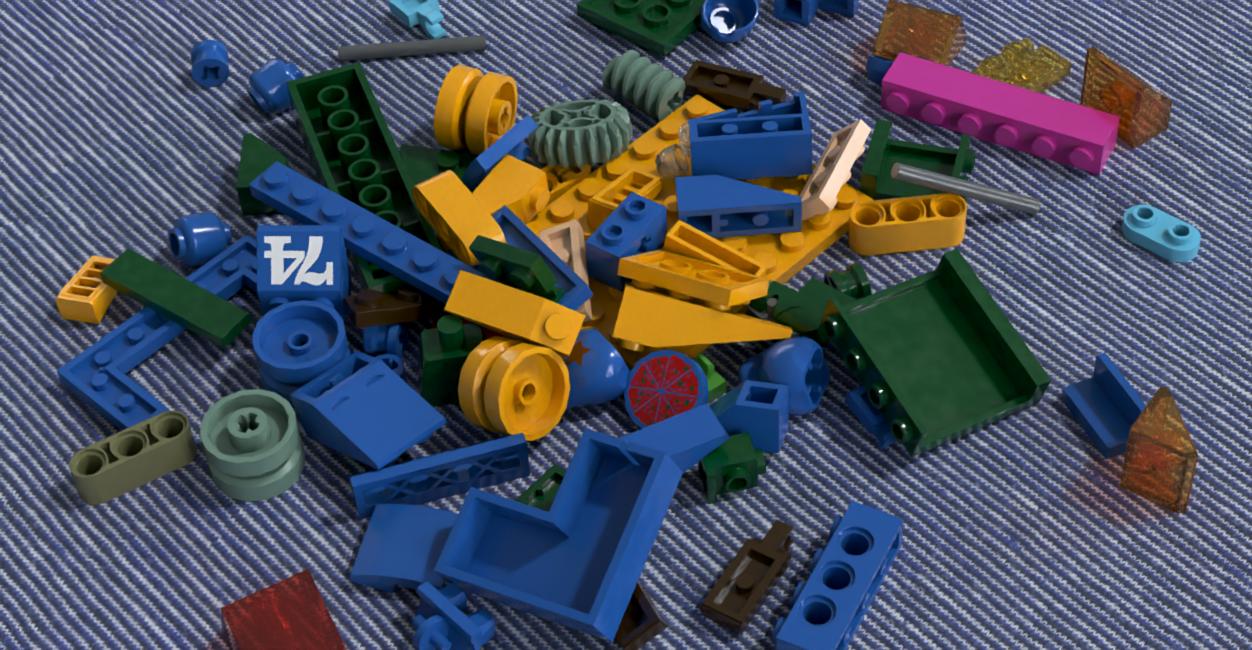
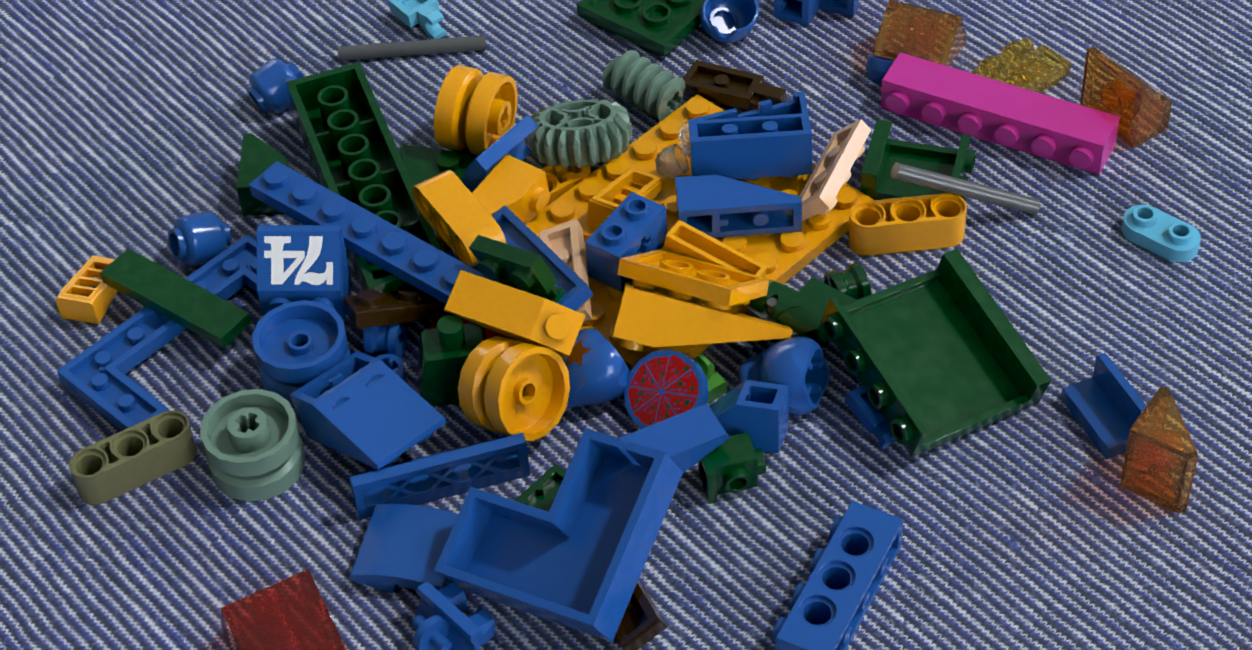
(209, 63): blue wheel -> none
(749, 579): dark brown hinge -> none

